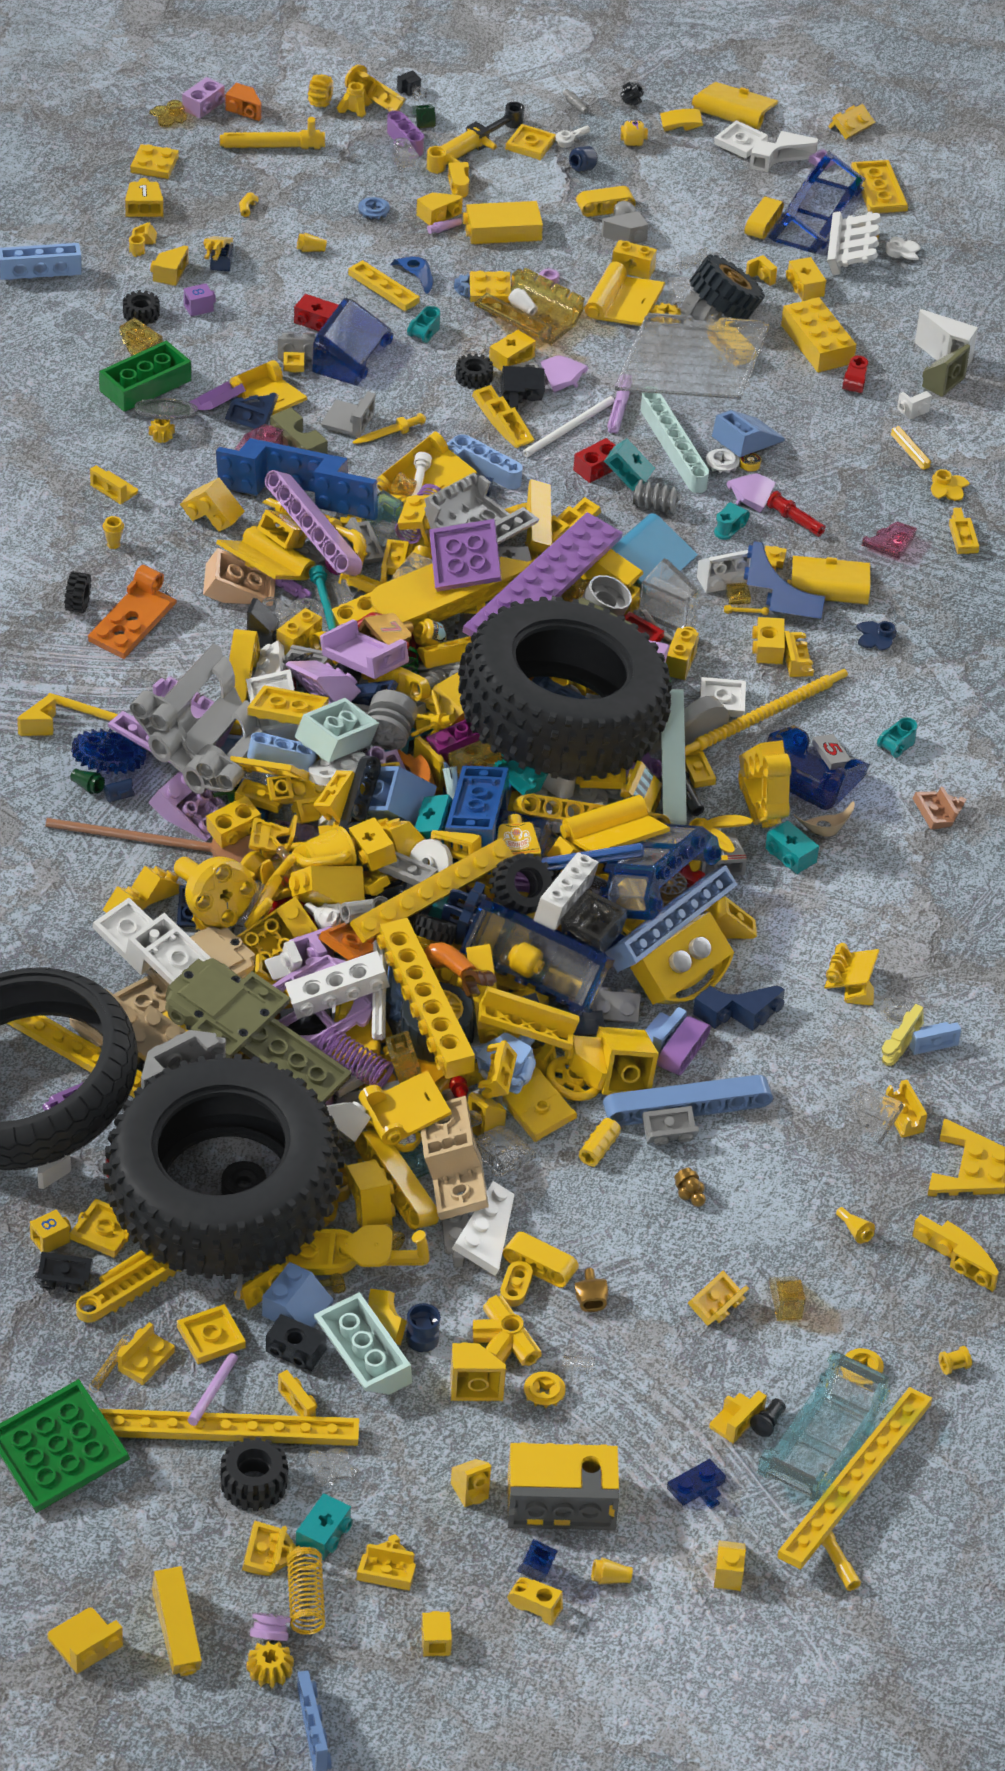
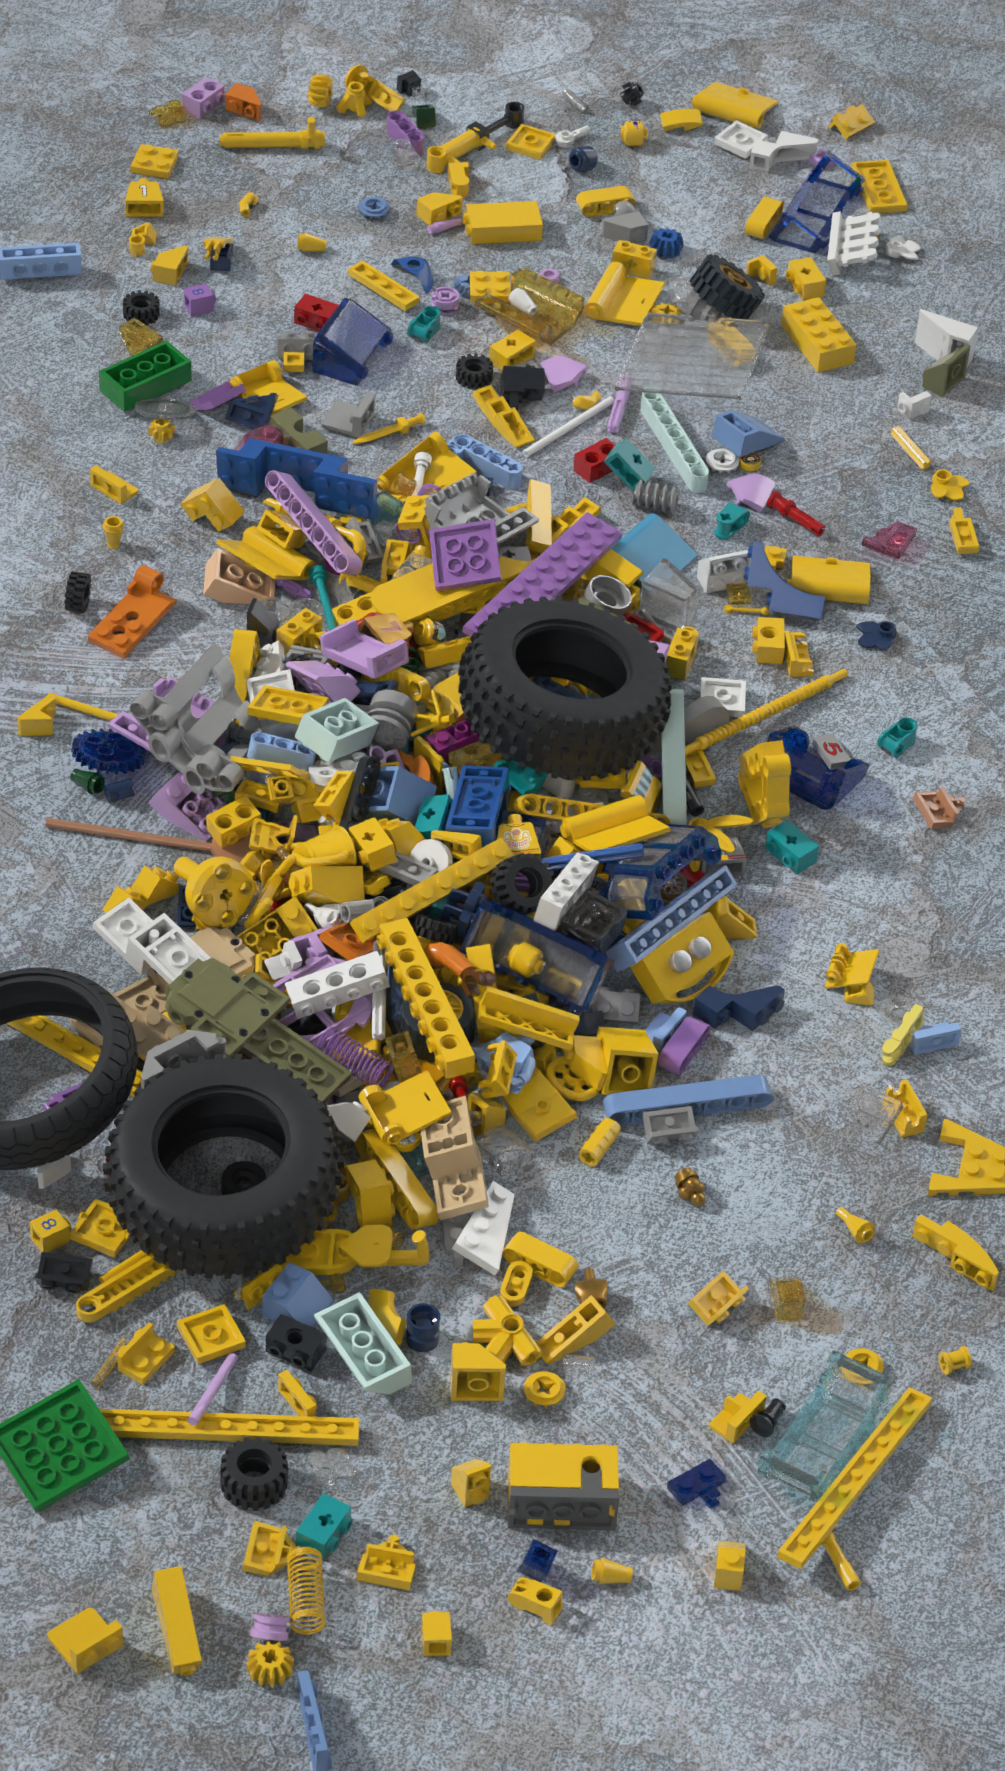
(237, 734): none -> black pin
(446, 299): none -> lavender wheel
(575, 1331): none -> yellow slope
(587, 402): none -> yellow arm
(667, 242): none -> blue gear
(836, 821): tan piece -> none
(856, 374): red piece -> none

